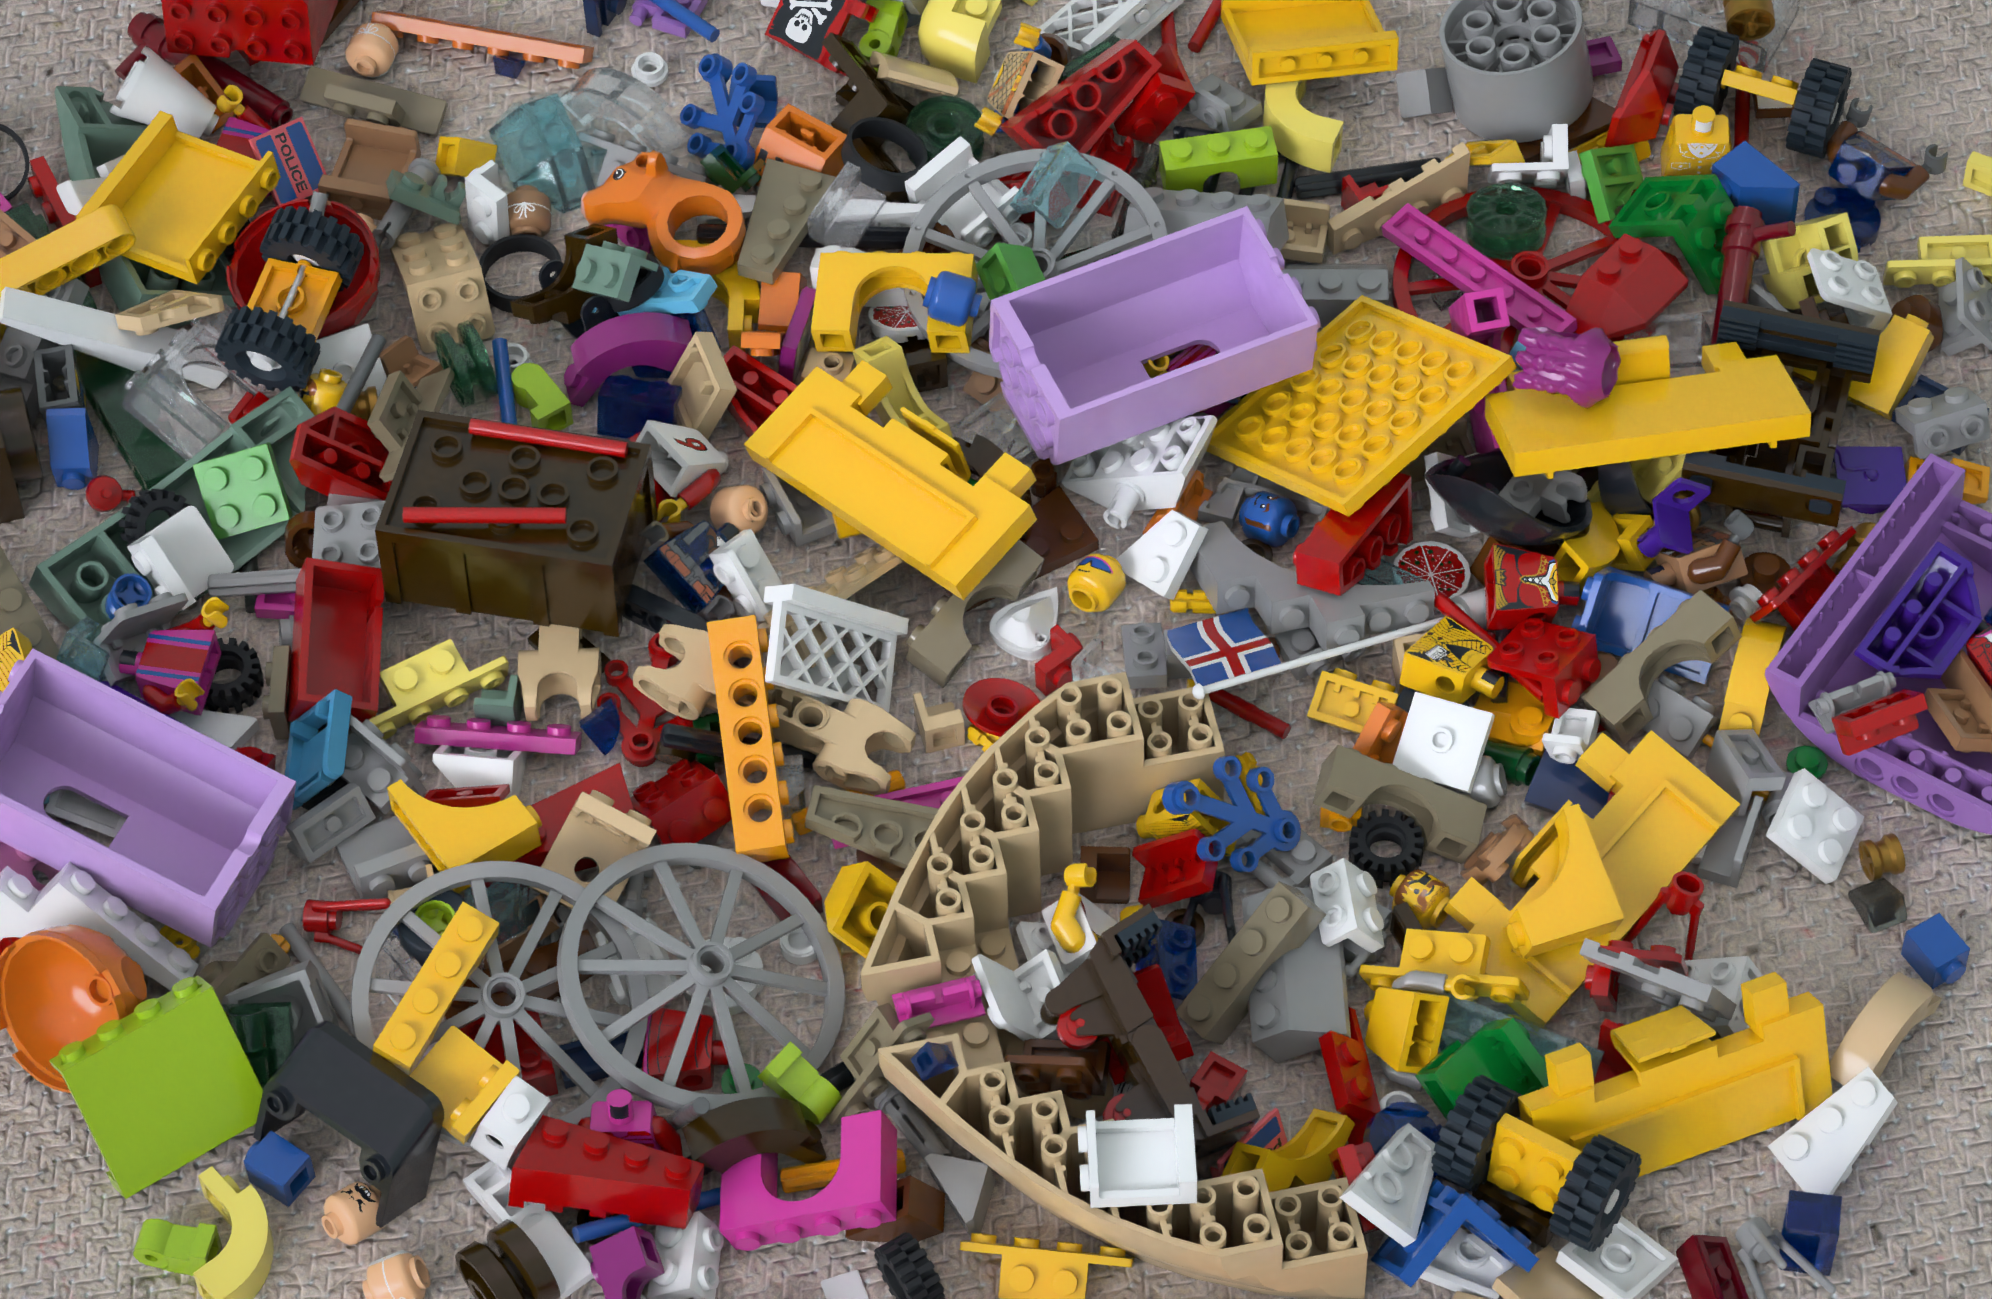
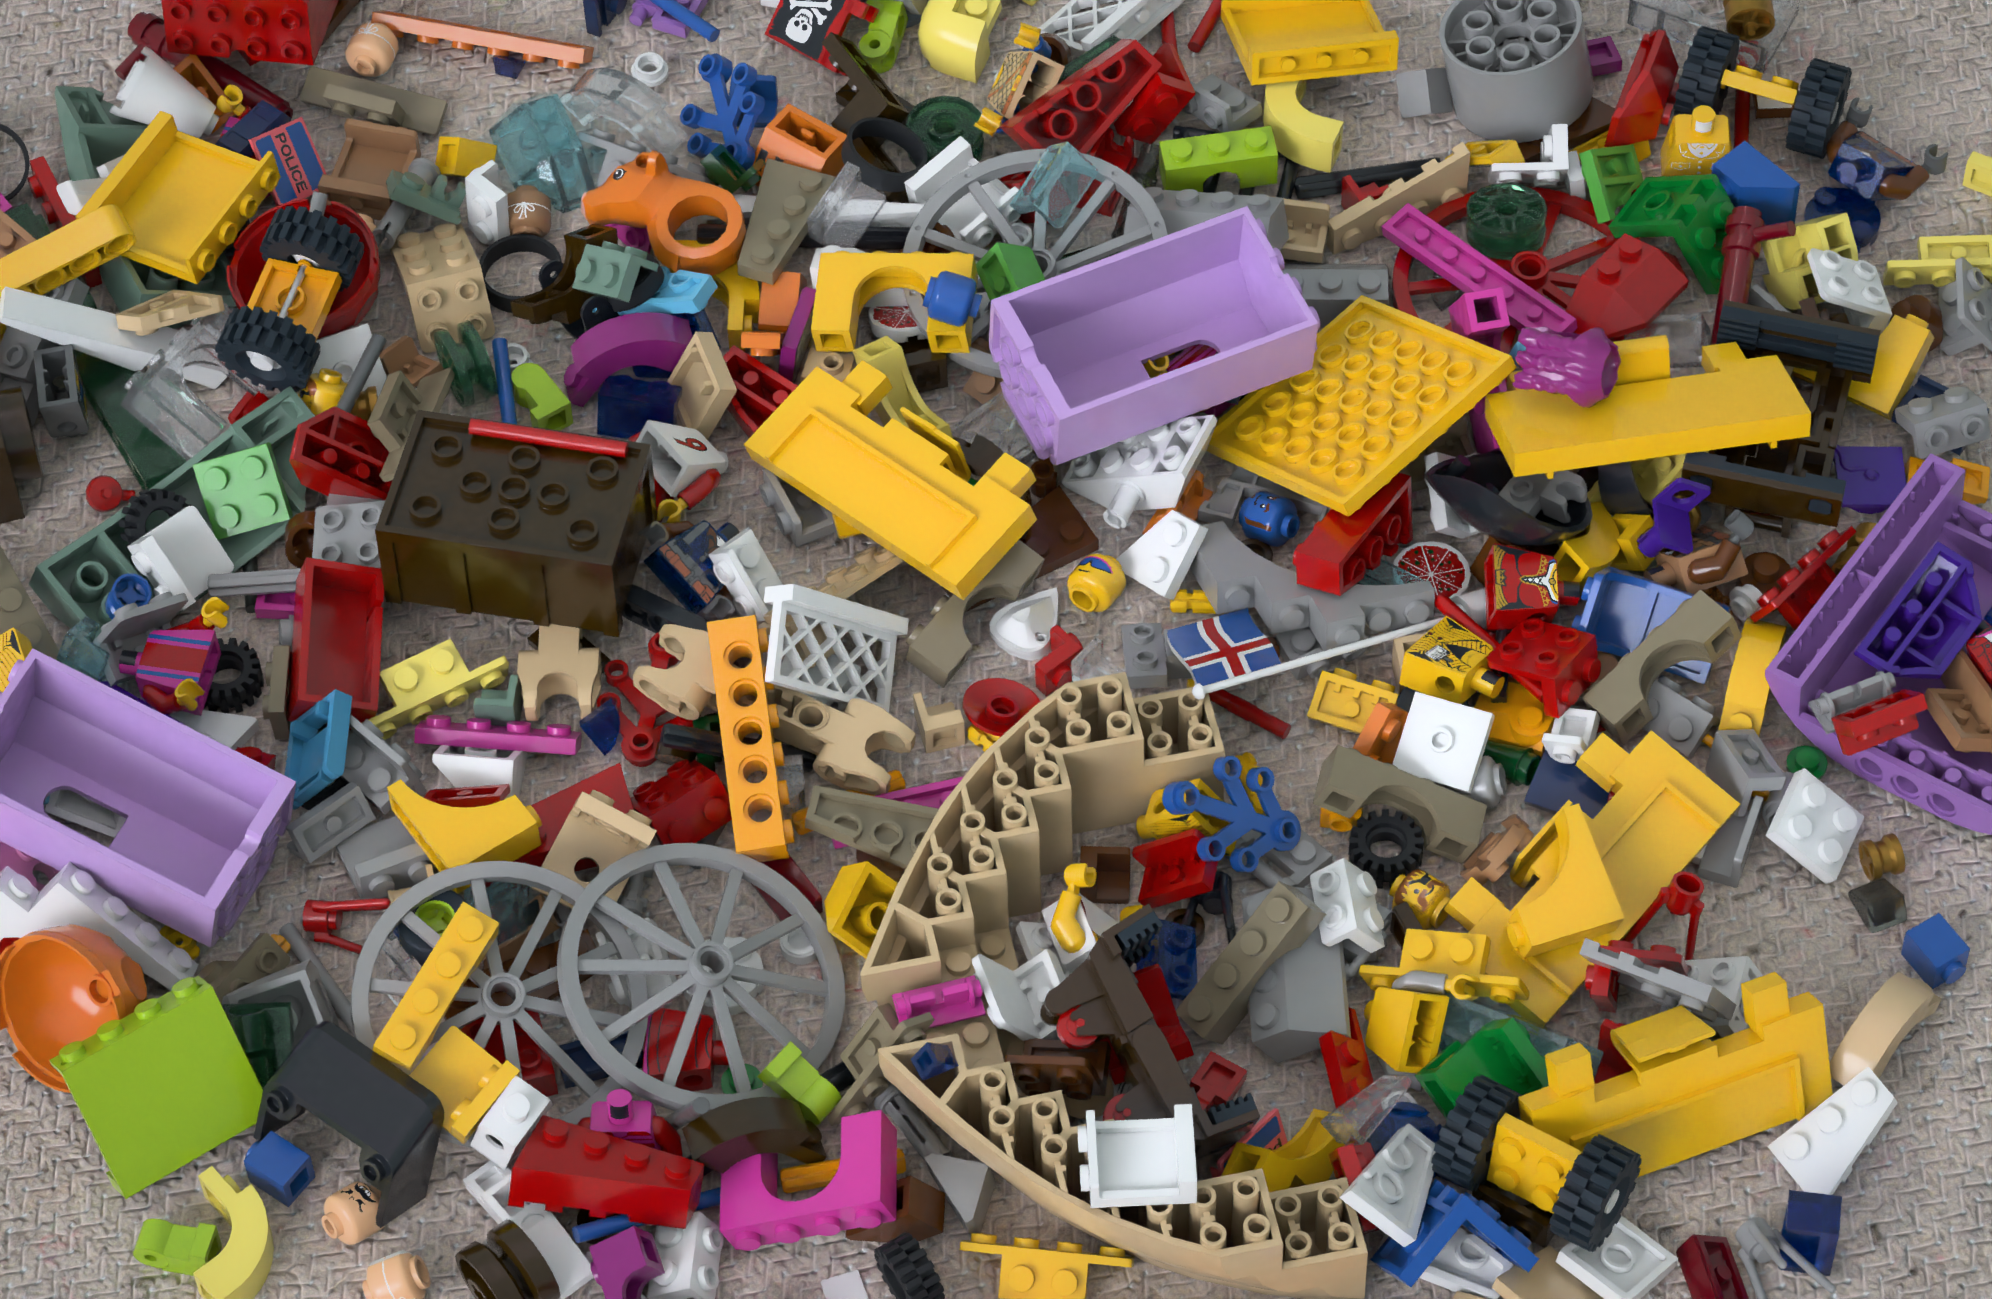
(72, 447): blue slope -> none
(256, 122): none -> dark blue tile
(494, 515): red bar -> none
(740, 506): light nougat head -> none
(914, 74): tan slope -> none
(1364, 1112): none -> clear slope

